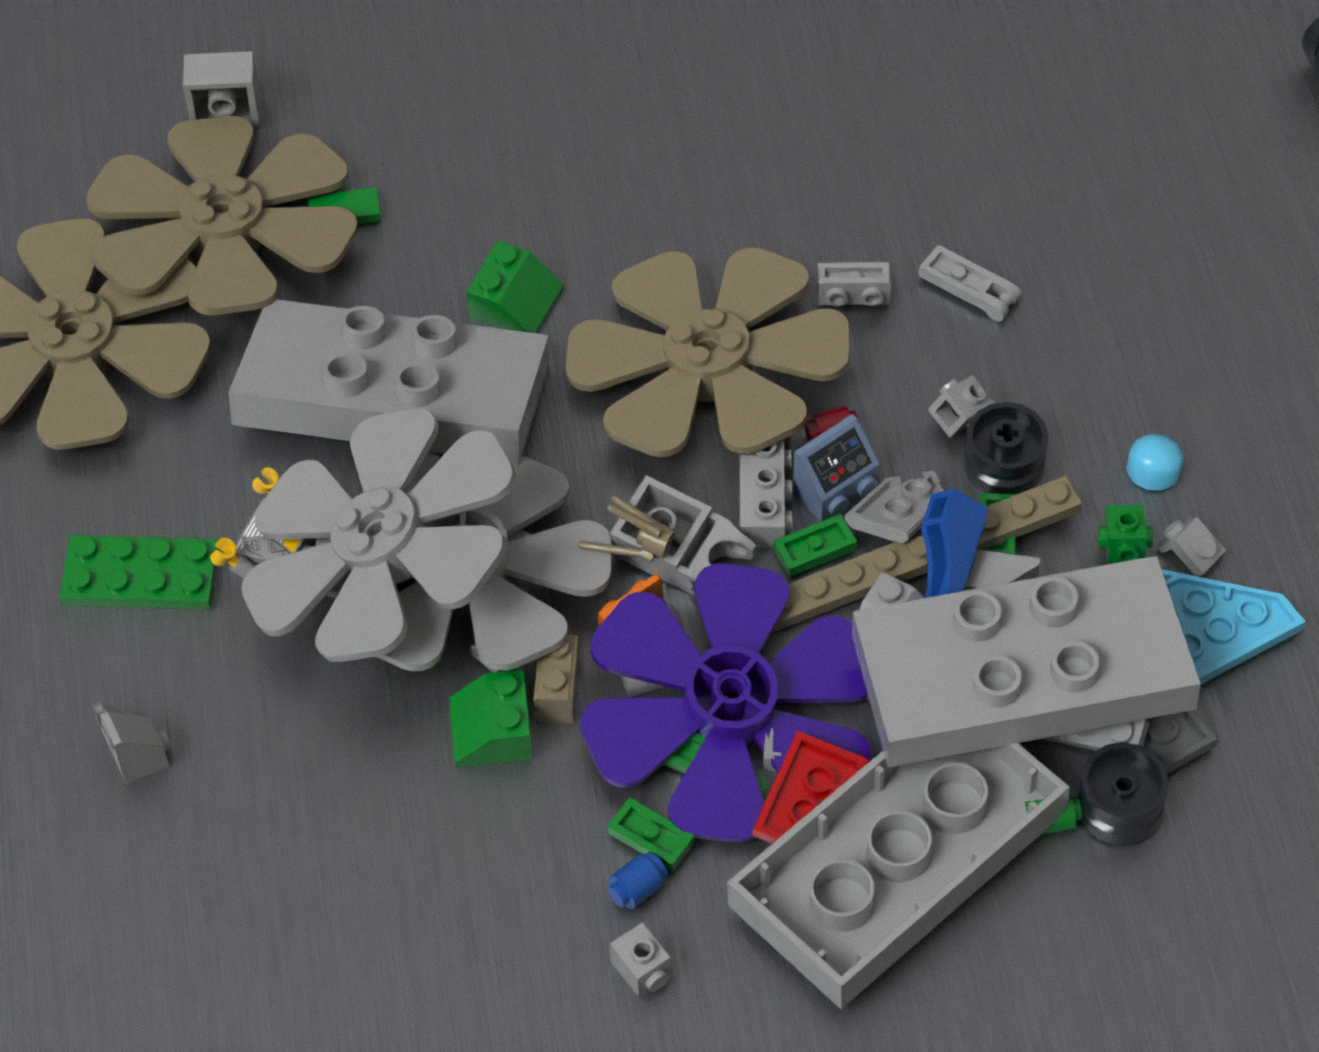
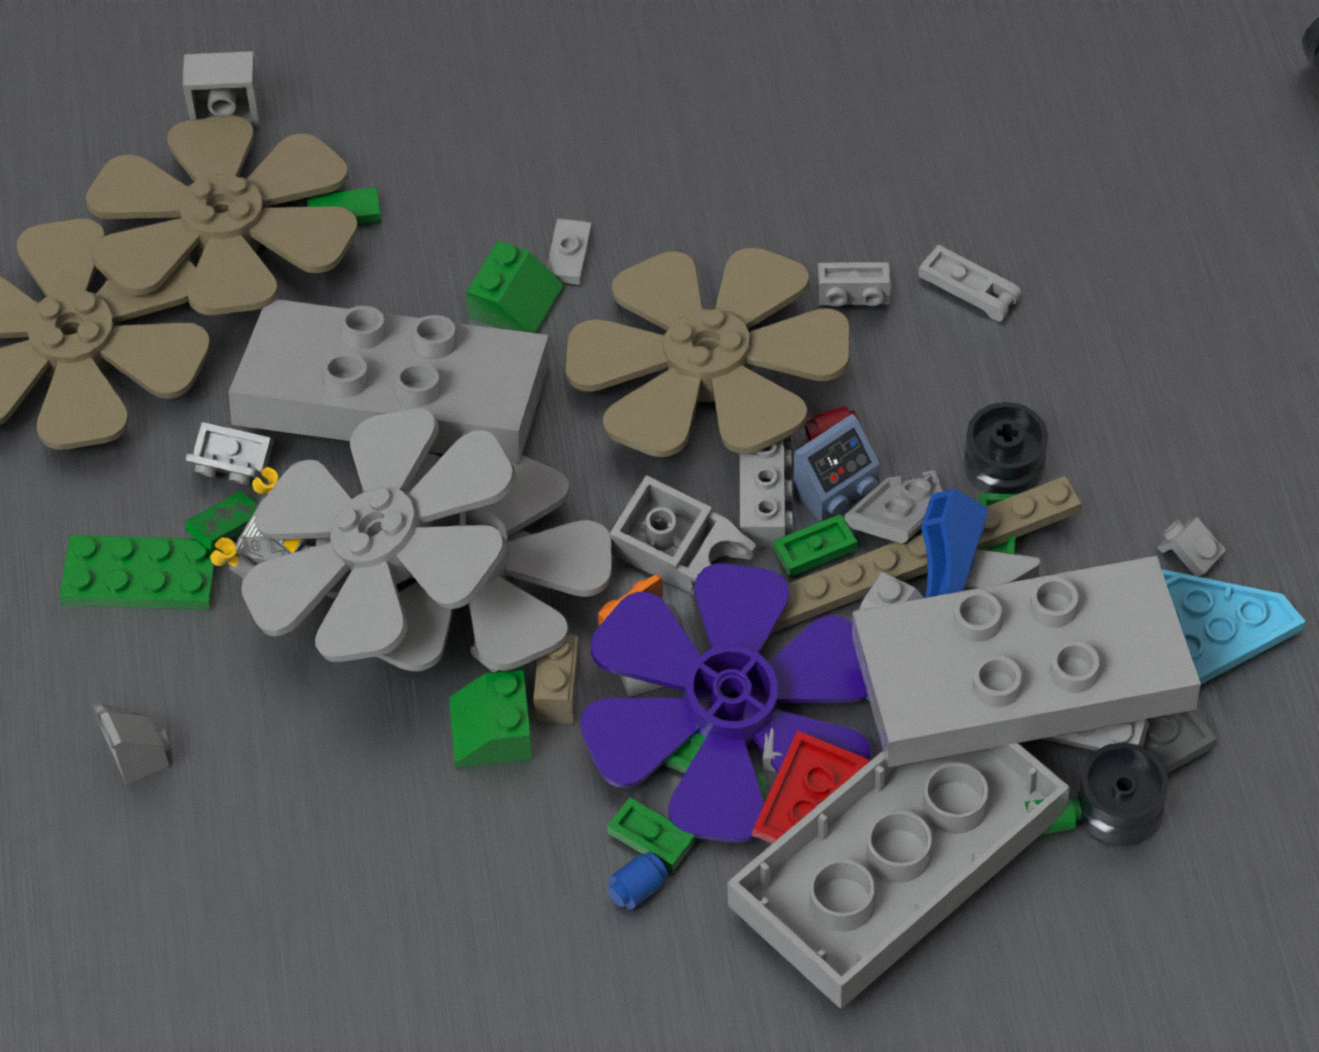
(222, 520): none -> green tile
(231, 453): none -> light grey bracket
(569, 250): none -> light grey plate
(641, 960): light grey brick -> none
(653, 535): dark tan plant -> none
(959, 404): light grey brick -> none
(1121, 540): green brick -> none
(1155, 462): medium azure hair -> none

